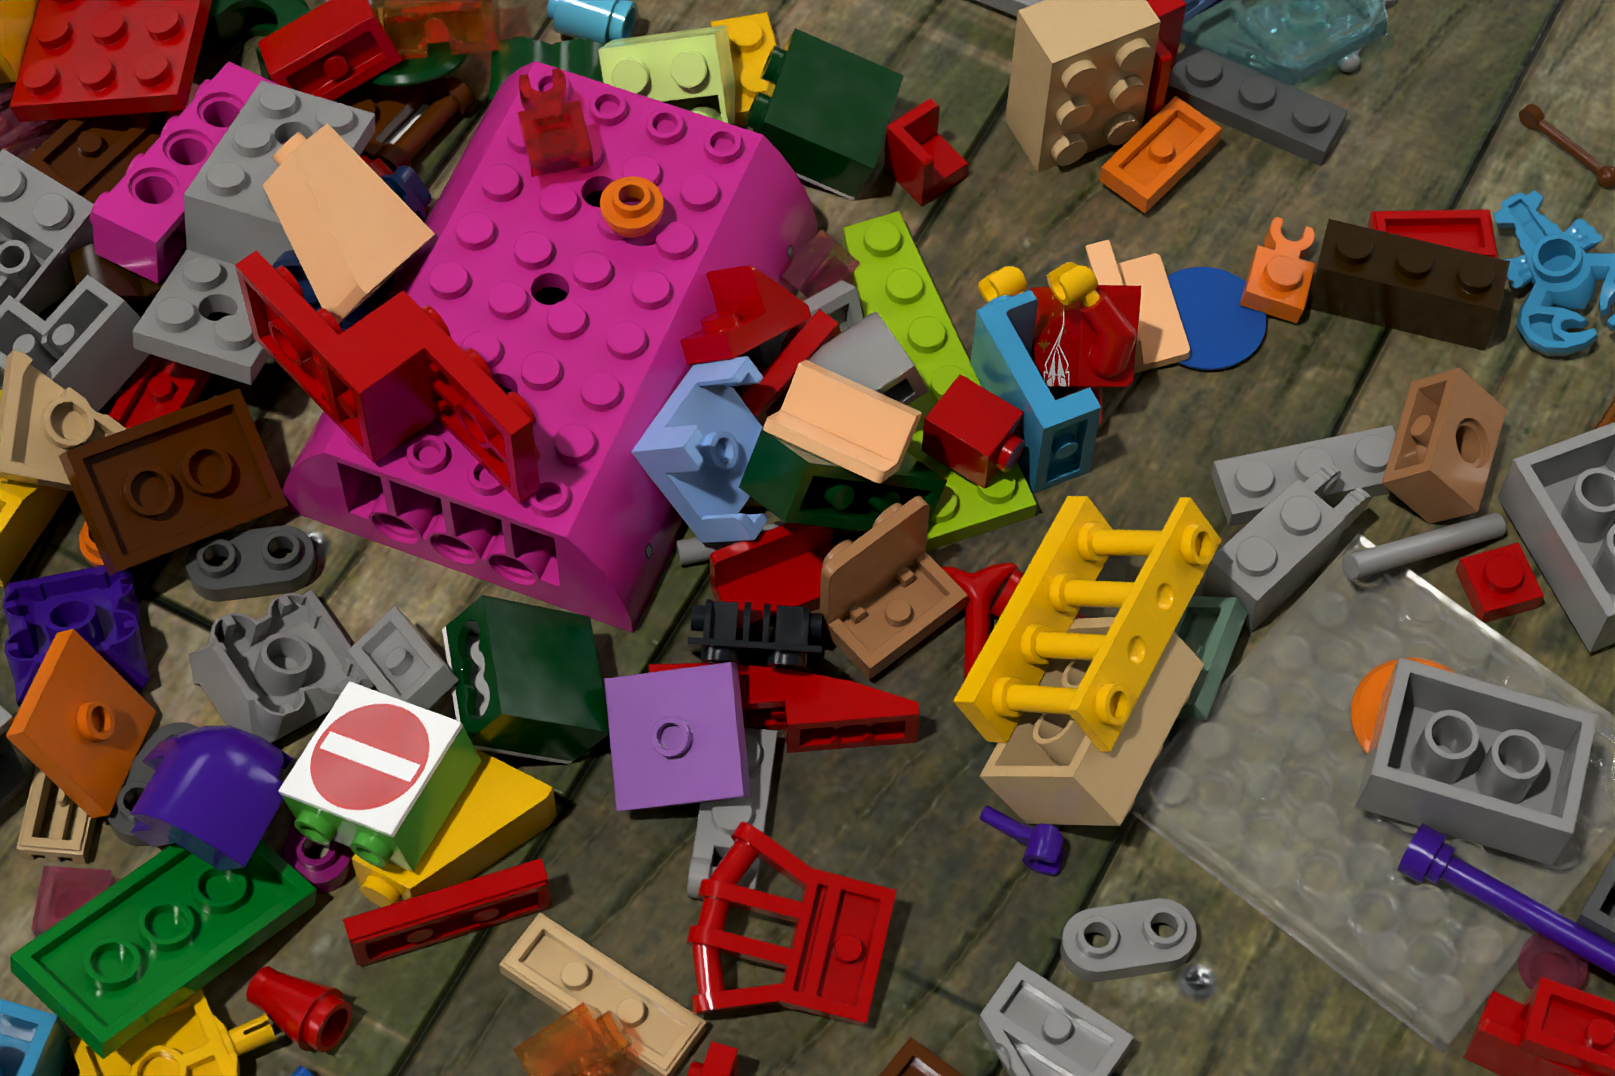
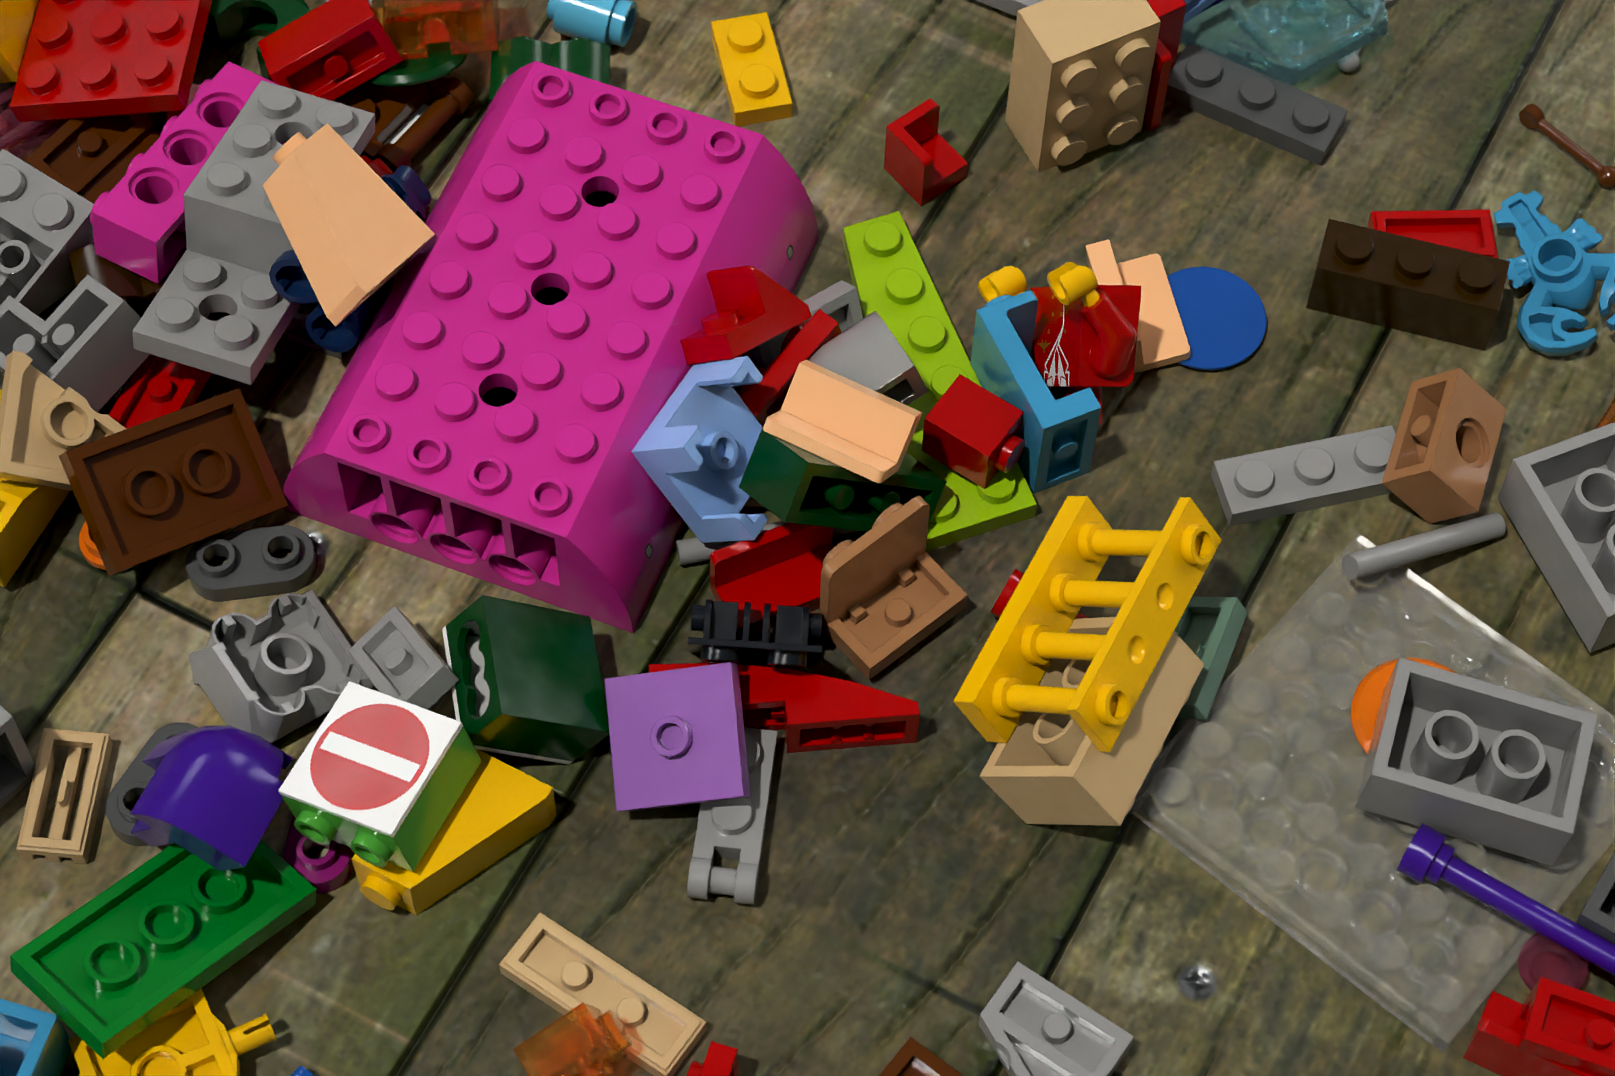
(64, 891): clear pink plate -> none
(81, 723): orange plate -> none
(86, 600): dark purple slope -> none
(304, 1010): red cone -> none
(391, 375): red bracket -> none
(448, 912): red tile -> none
(552, 129): clear red plate -> none
(631, 220): orange plate -> none
(677, 68): yellowish green slope -> none
(819, 265): clear pink plate -> none
(825, 111): dark green piece -> none
(832, 946): red plate -> none
(981, 591): red piece -> none
(1043, 842): dark purple hand -> none
(1131, 944): light grey plate -> none
(1160, 154): orange plate -> none
(1279, 275): orange plate -> none
(1283, 545): light grey hinge -> none
(1499, 583): red plate -> none

